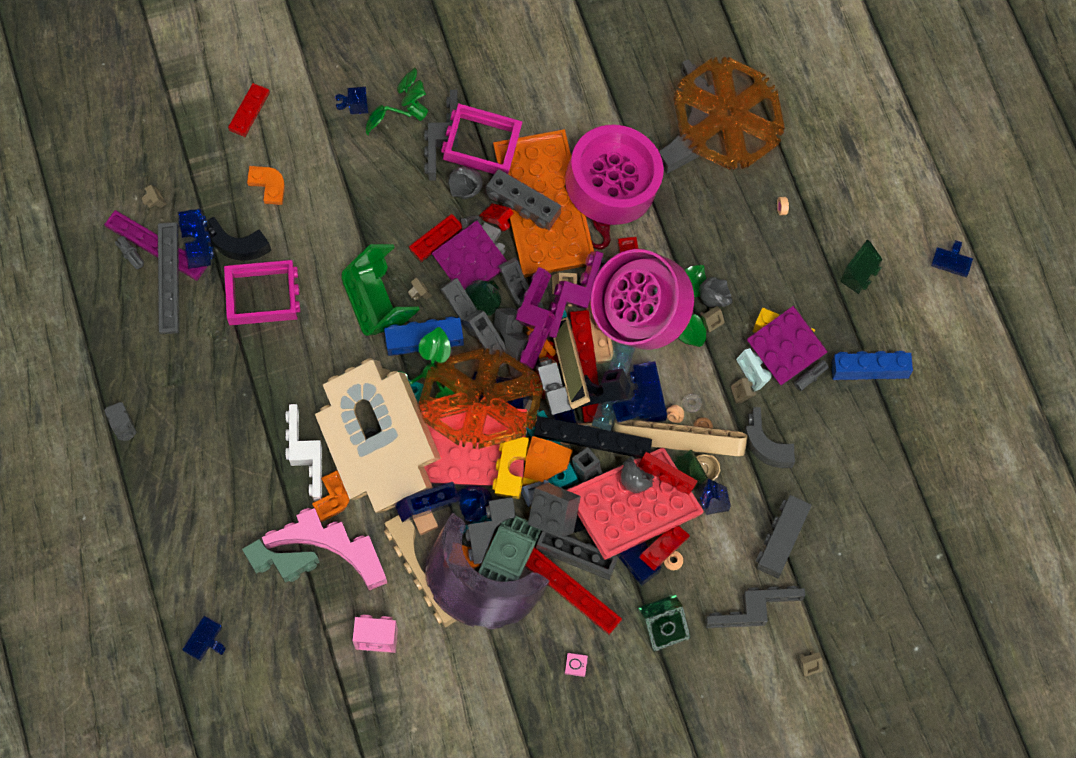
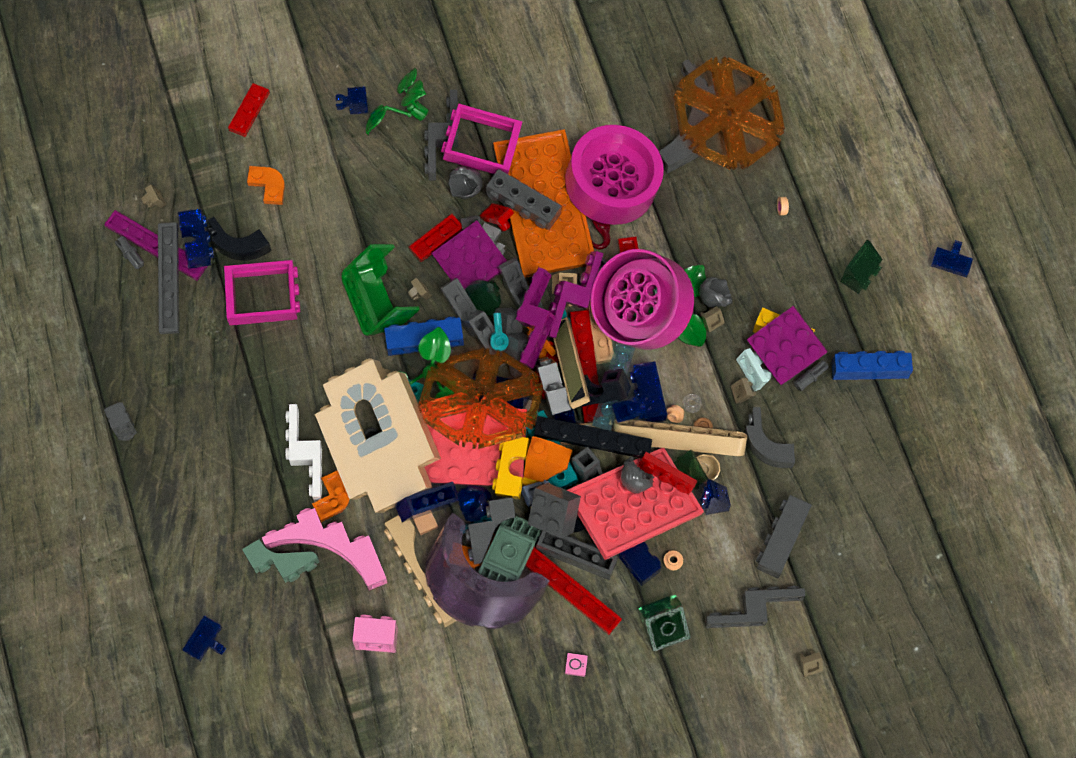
(498, 340): none -> teal plate
(664, 547): red plate -> none

